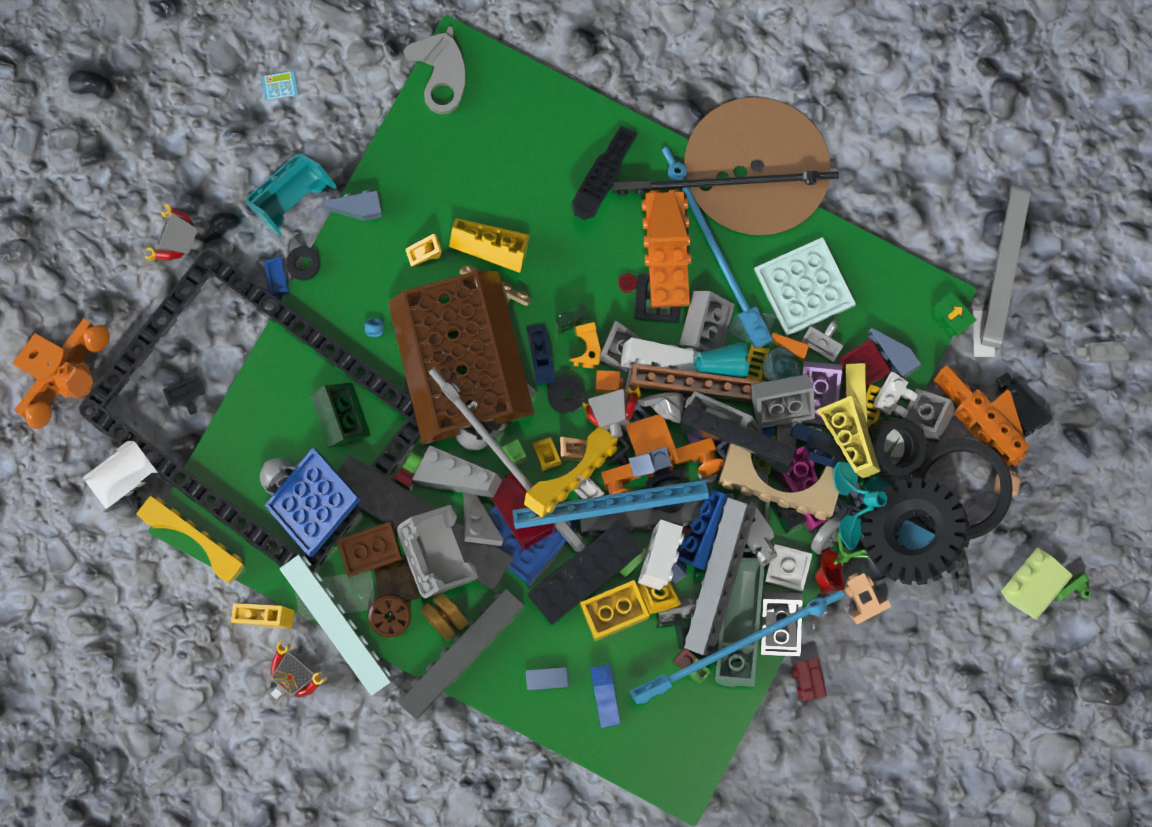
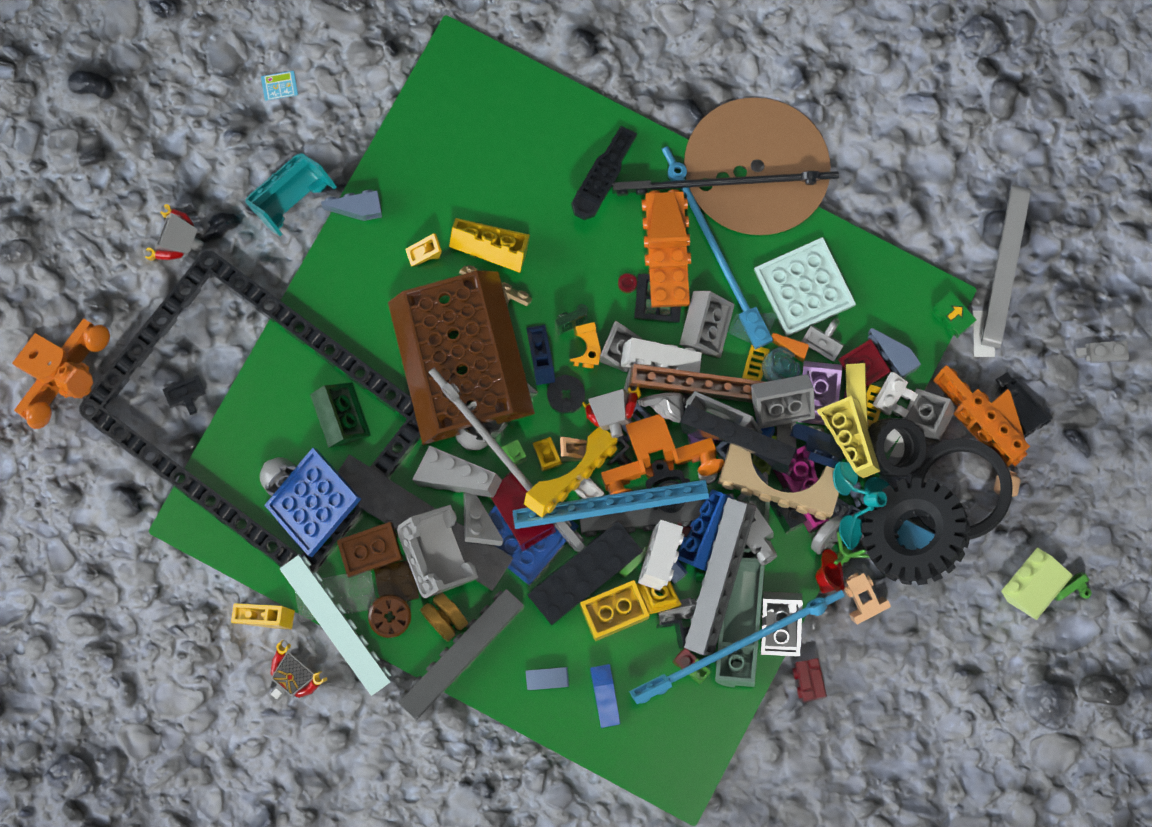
(120, 475): white sticker -> none
(158, 516): yellow arch -> none
(276, 276): blue tile -> none
(303, 251): black tyre -> none
(374, 327): dark azure tile -> none
(408, 471): leg -> none
(448, 66): light grey animal -> none
(608, 382): orange brick -> none
(650, 461): sand blue slope -> none
(724, 361): teal cone -> none
(789, 568): white plate -> none
(962, 583): dark grey piece -> none

